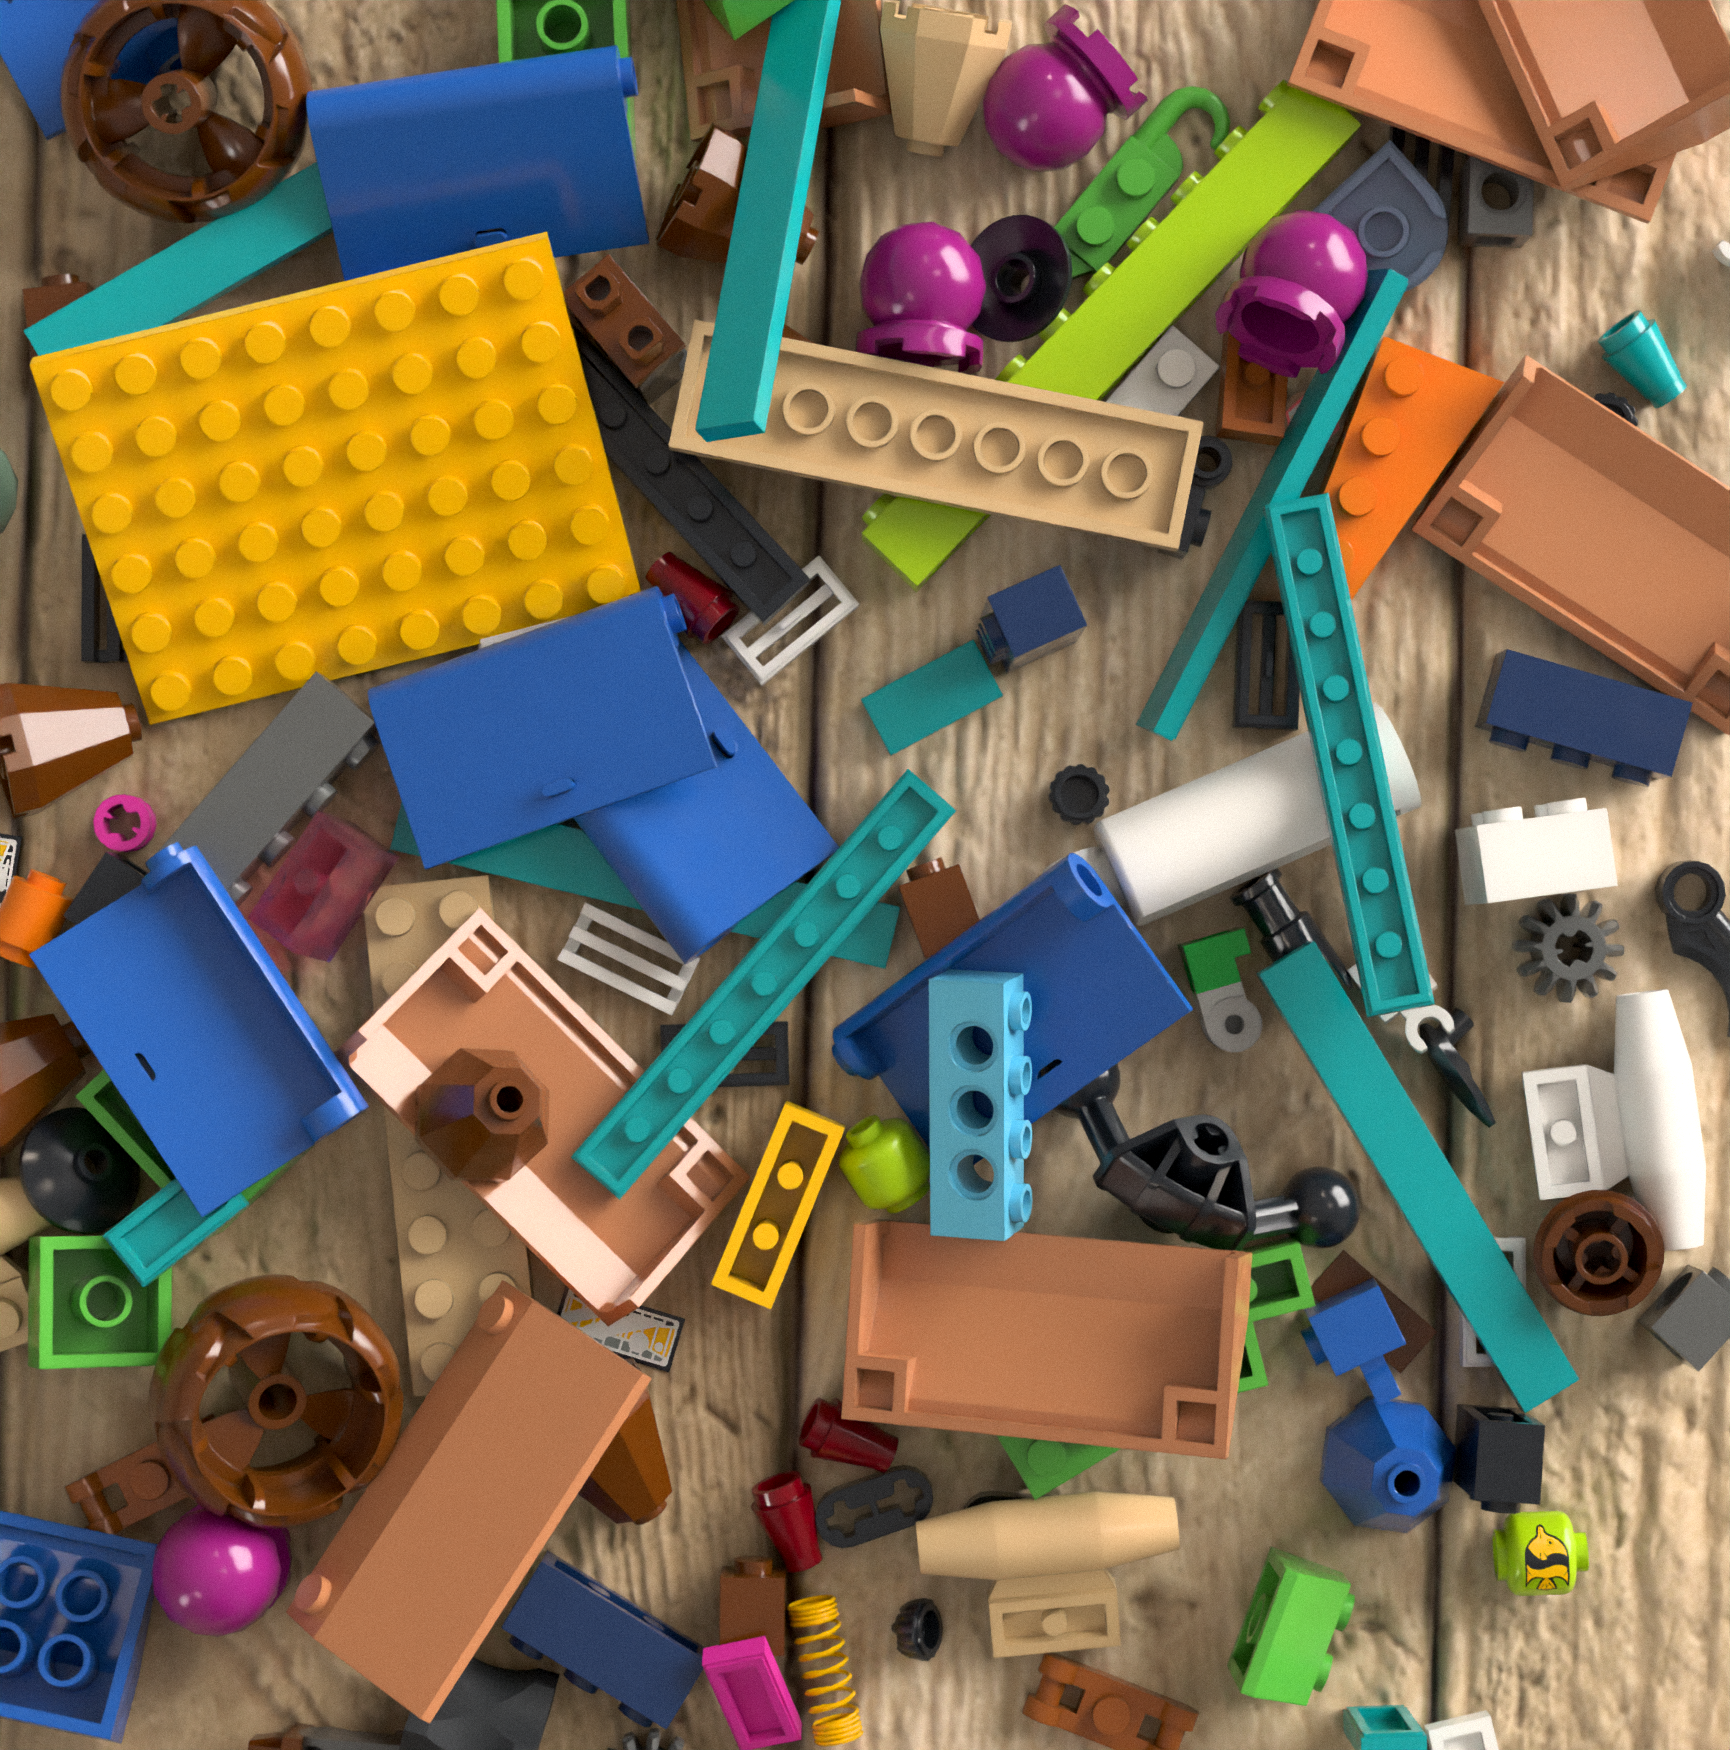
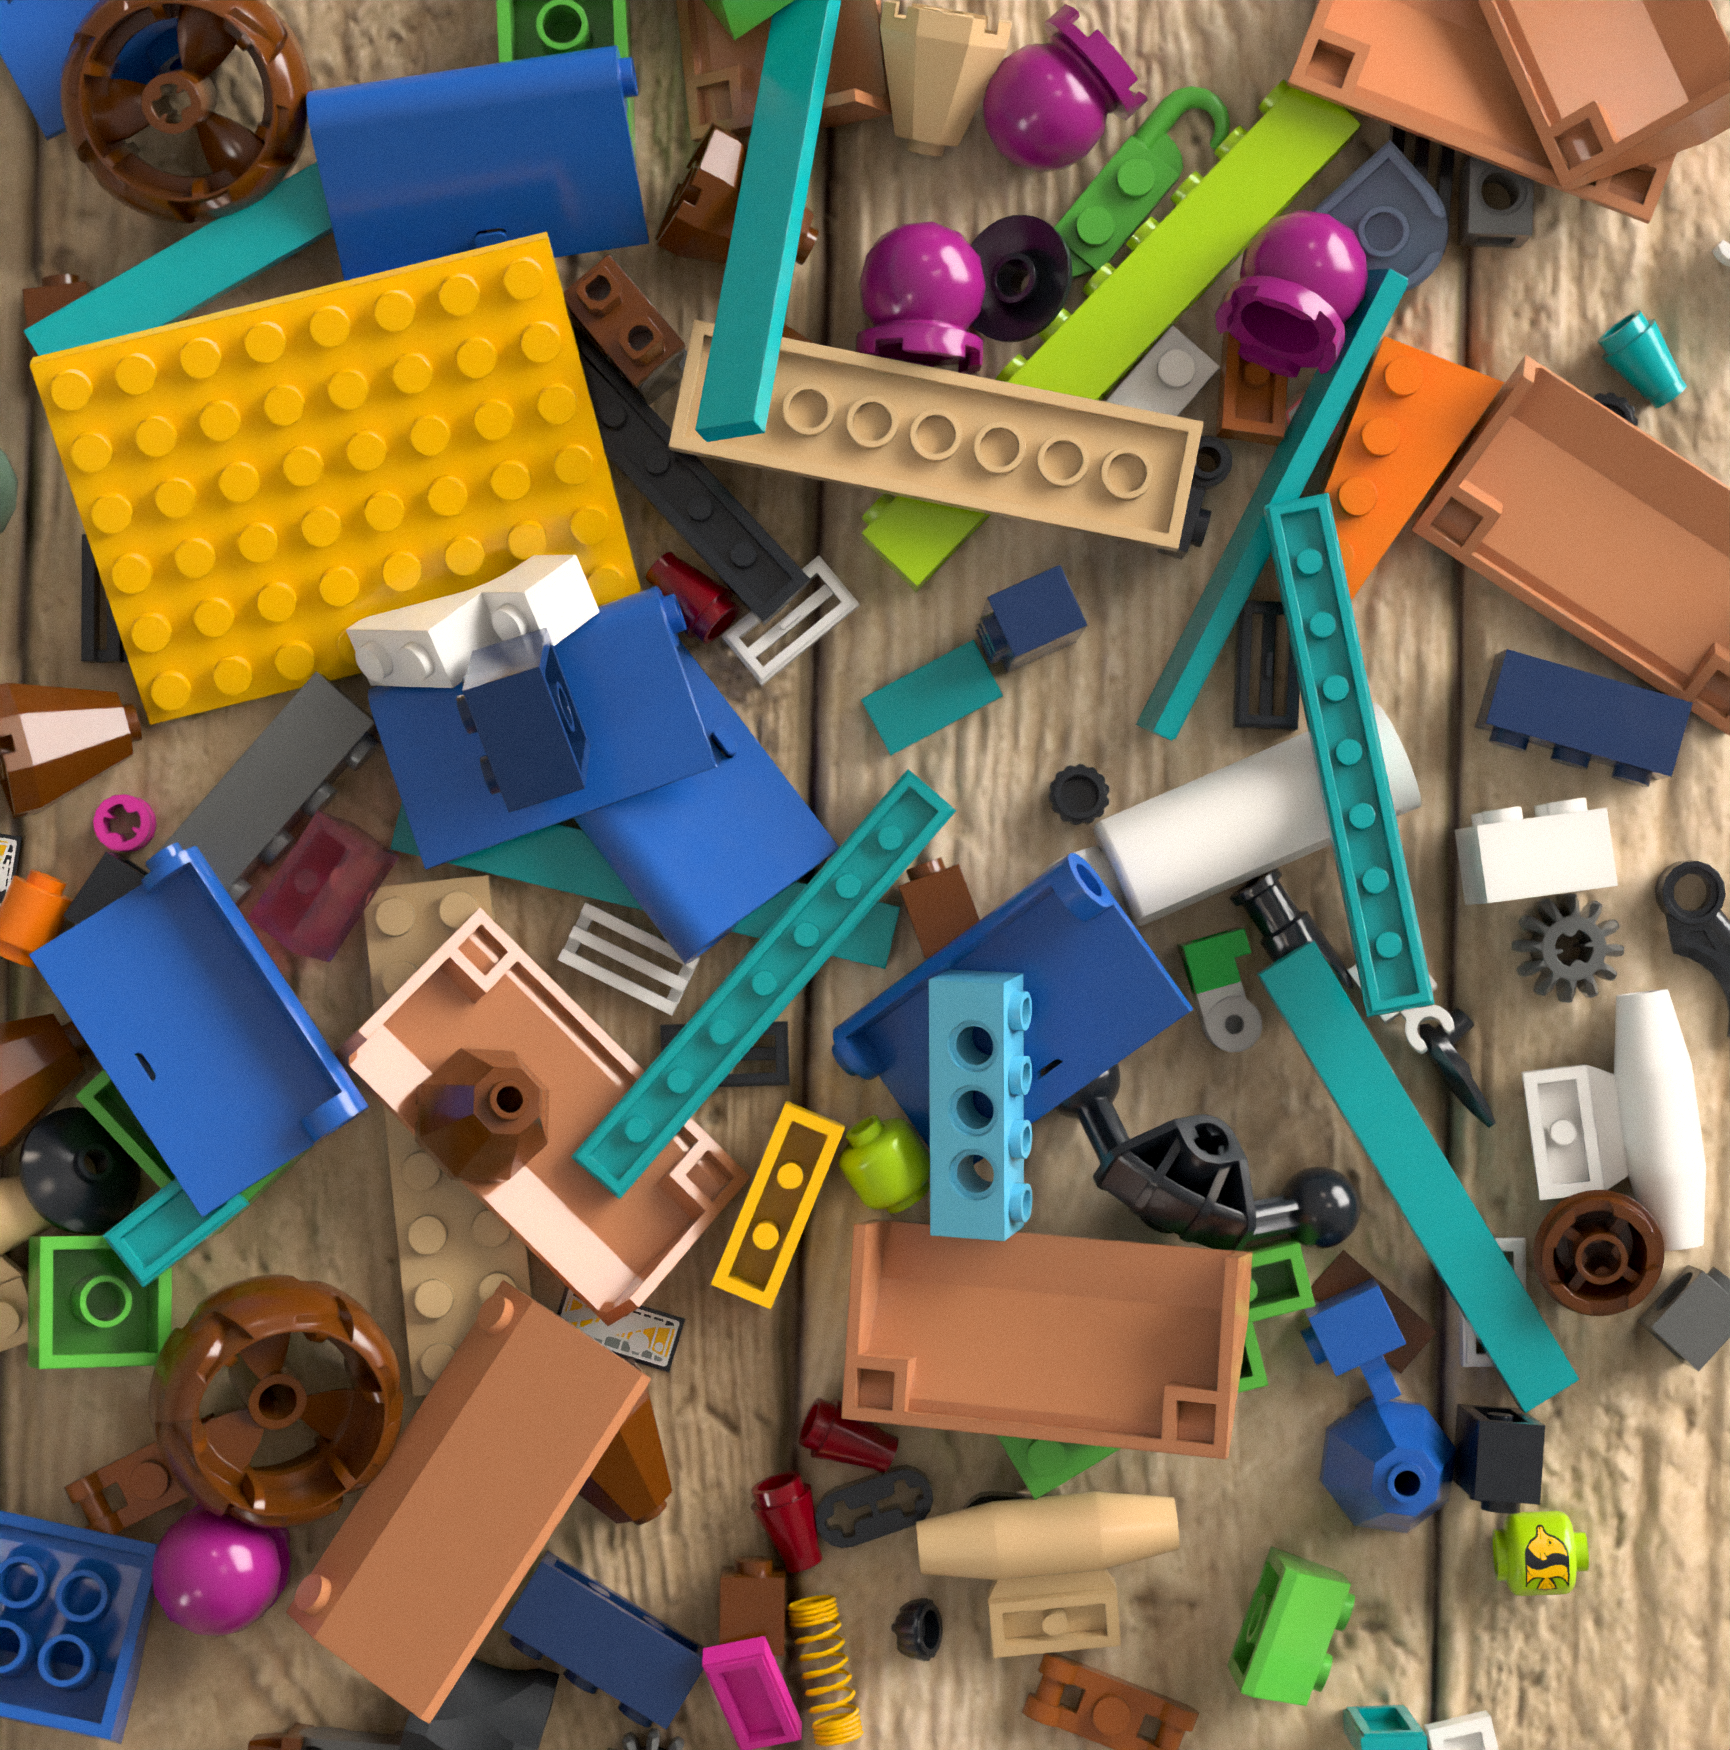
(435, 638): none -> white arch
(525, 721): none -> dark blue brick

